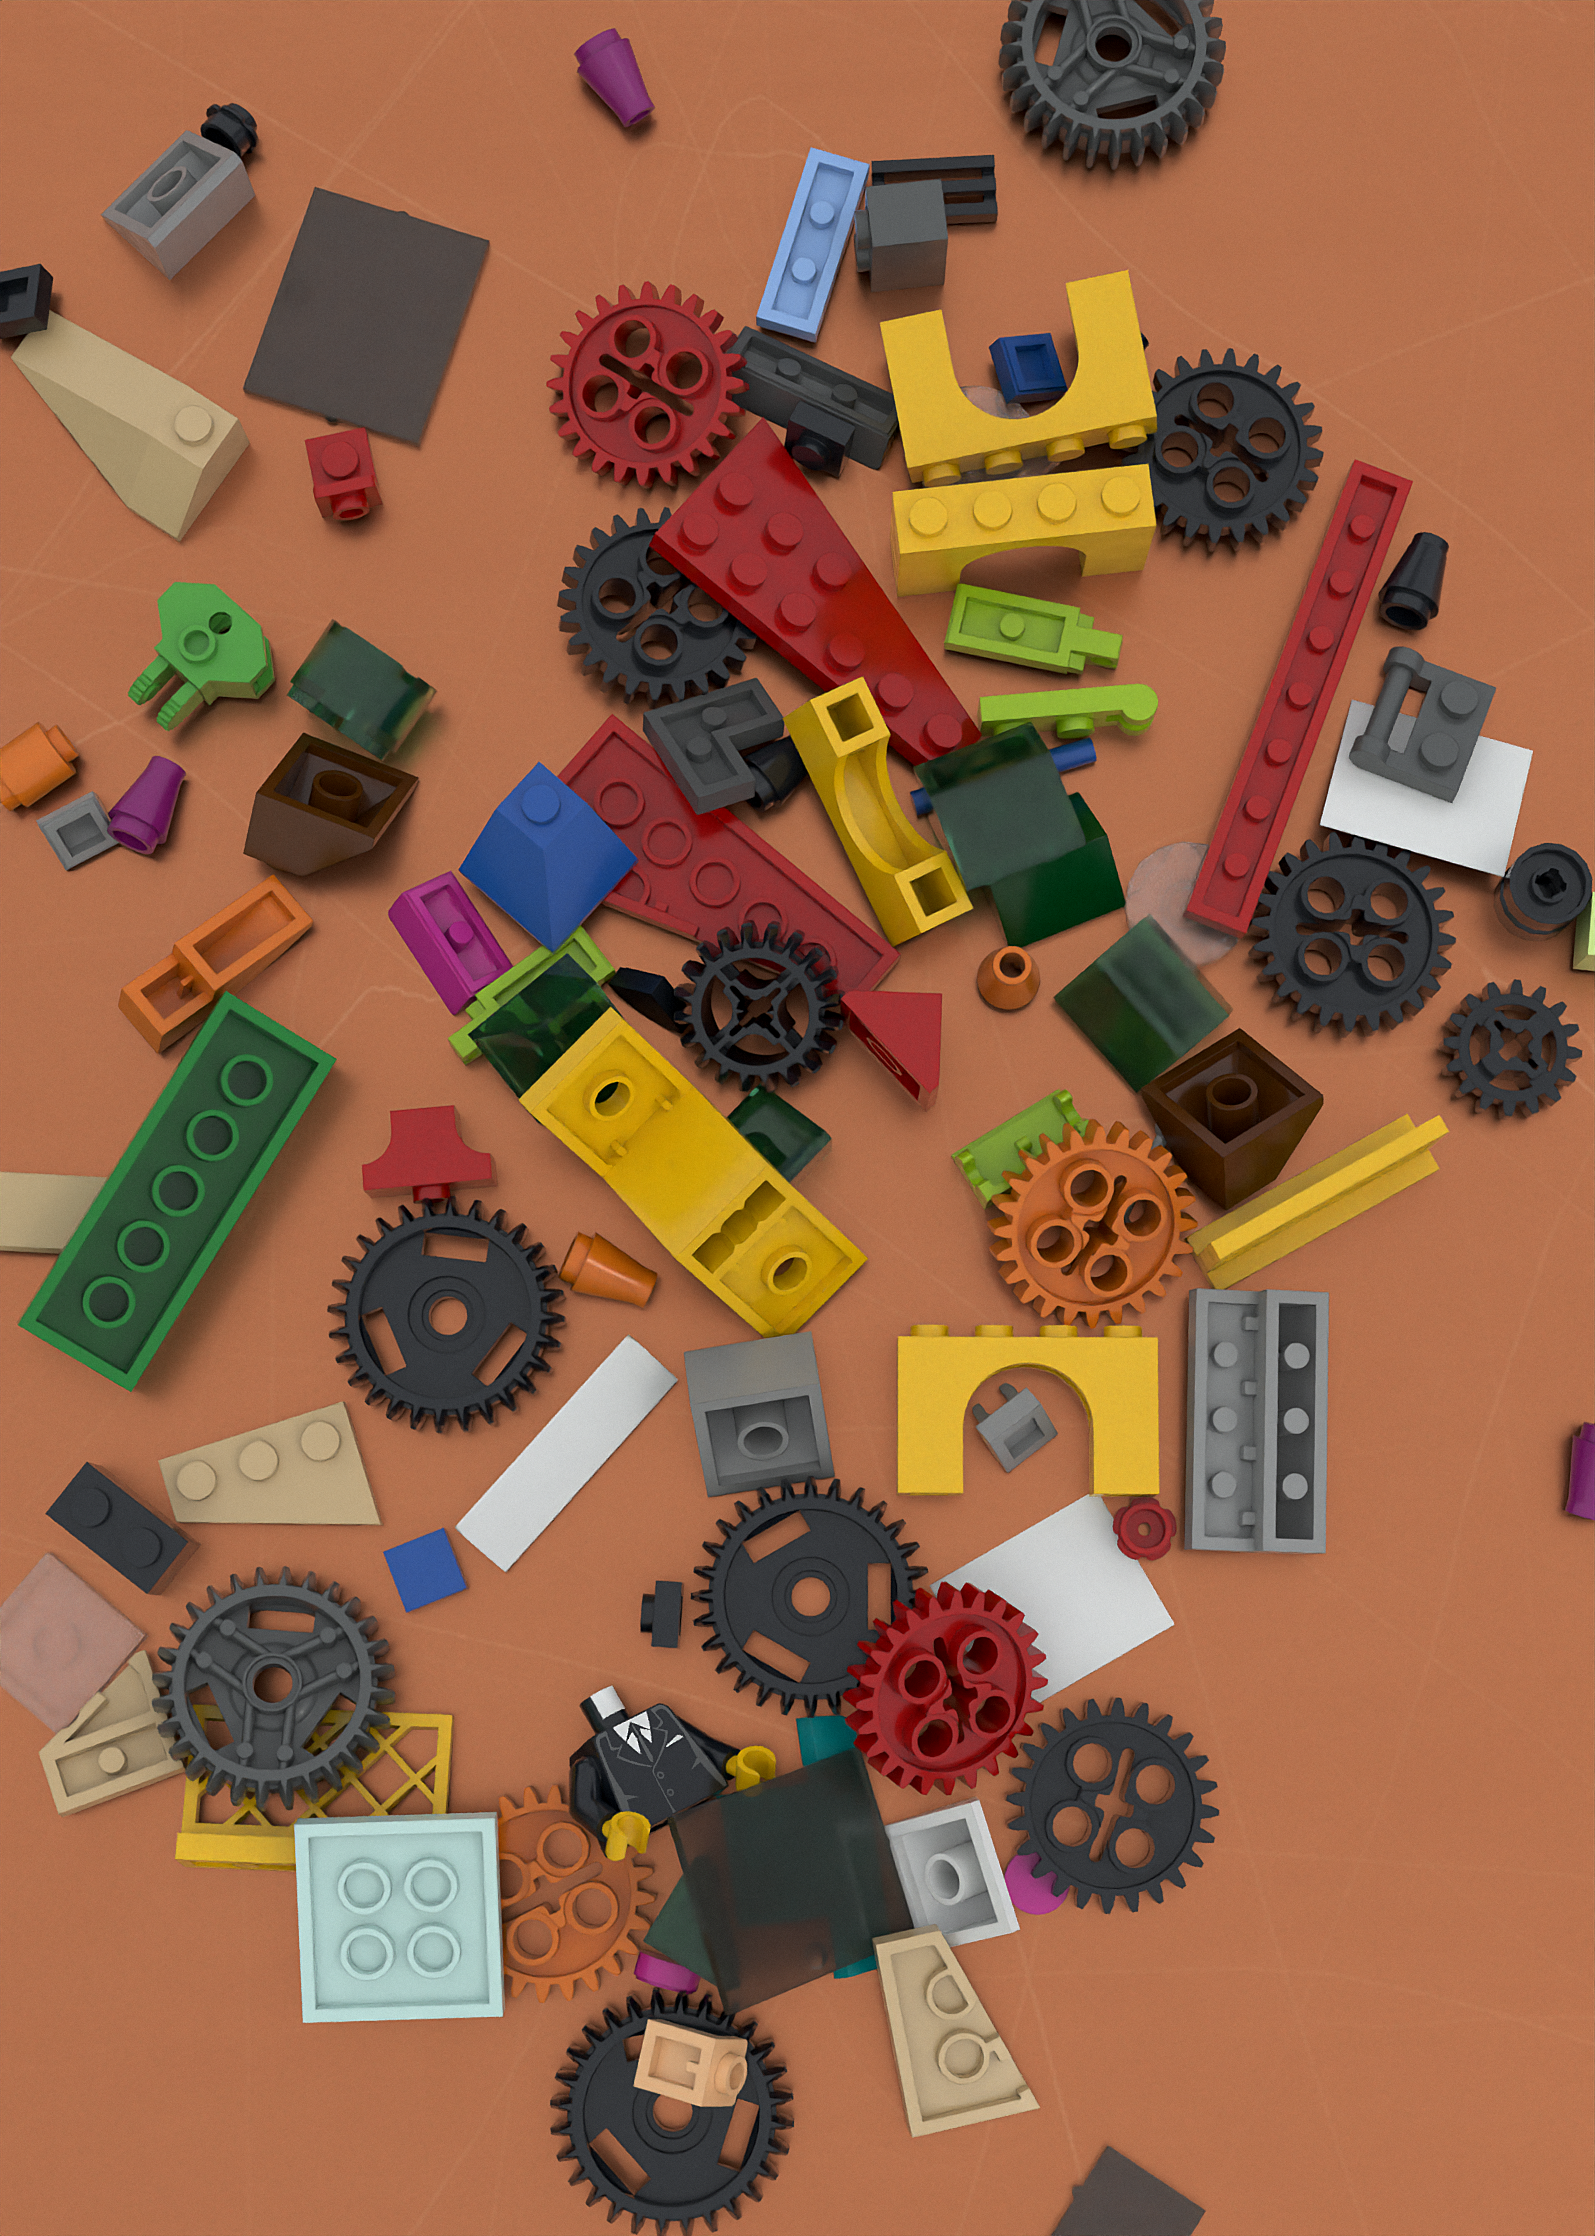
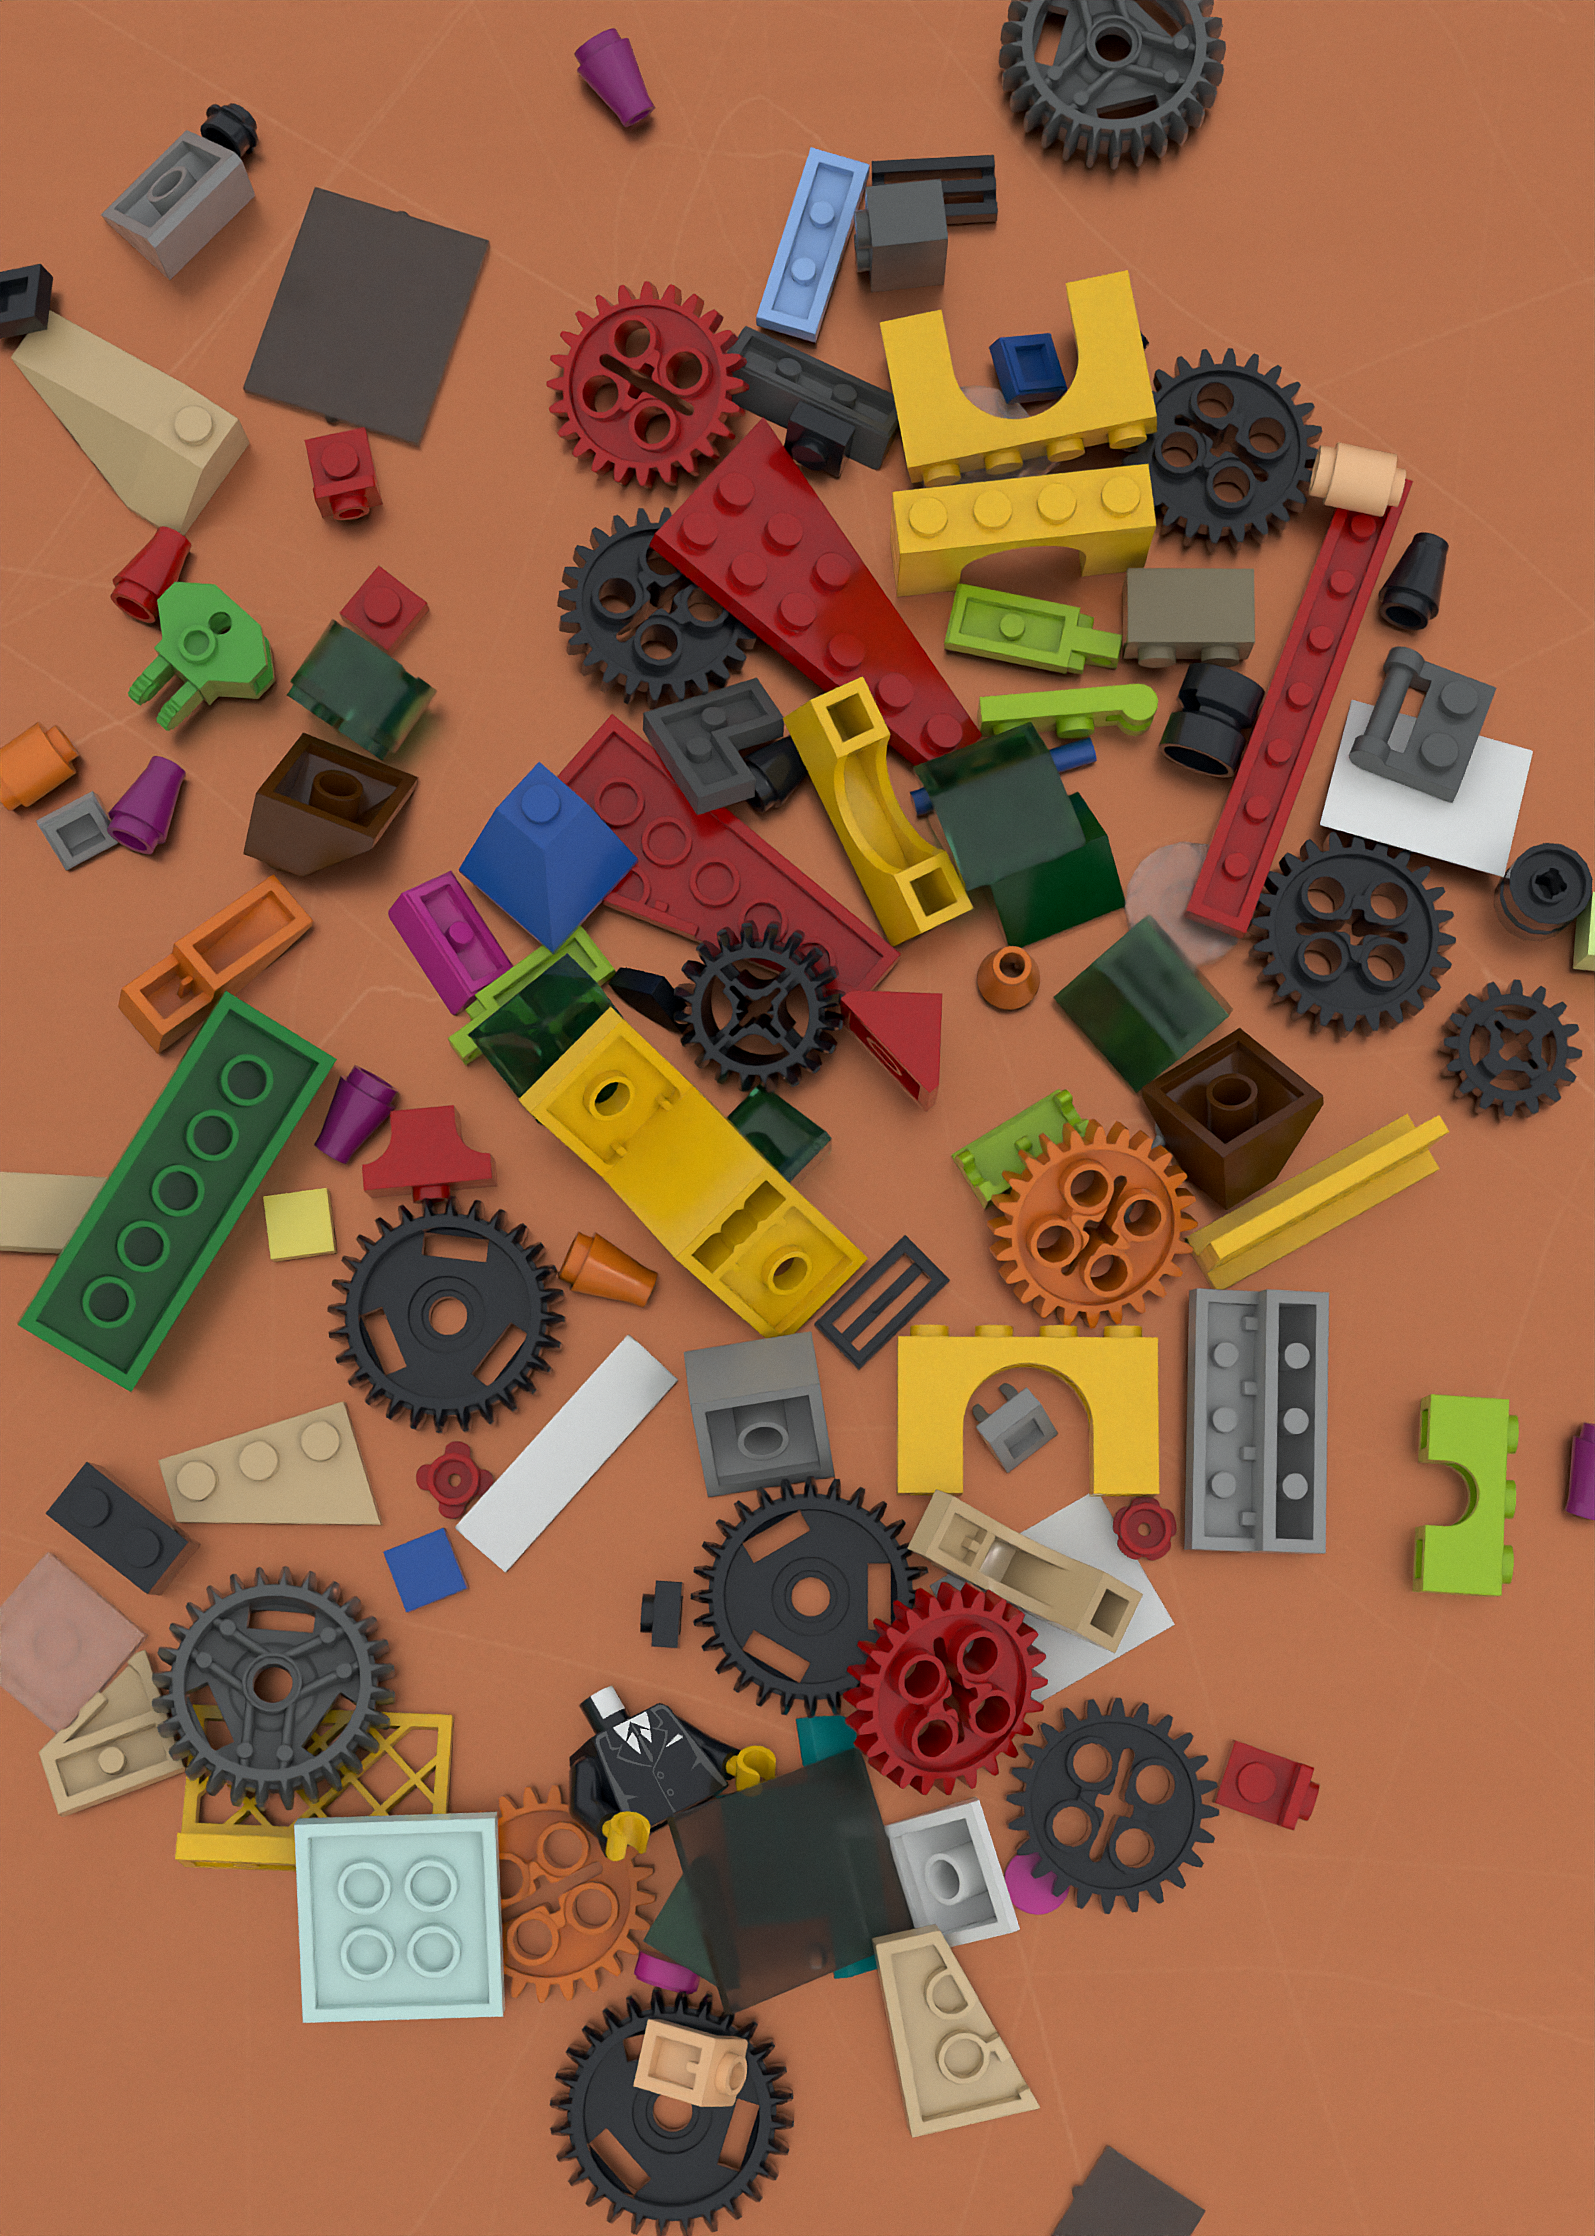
(150, 574): none -> red cone
(300, 1224): none -> light yellow tile
(355, 1113): none -> magenta cone
(384, 611): none -> red plate
(436, 1479): none -> red plate
(843, 1341): none -> black tile
(1025, 1572): none -> tan arch
(1188, 615): none -> dark tan brick
(1209, 726): none -> black wheel
(1266, 1786): none -> red bracket
(1357, 478): none -> light nougat brick
(1474, 1441): none -> lime arch

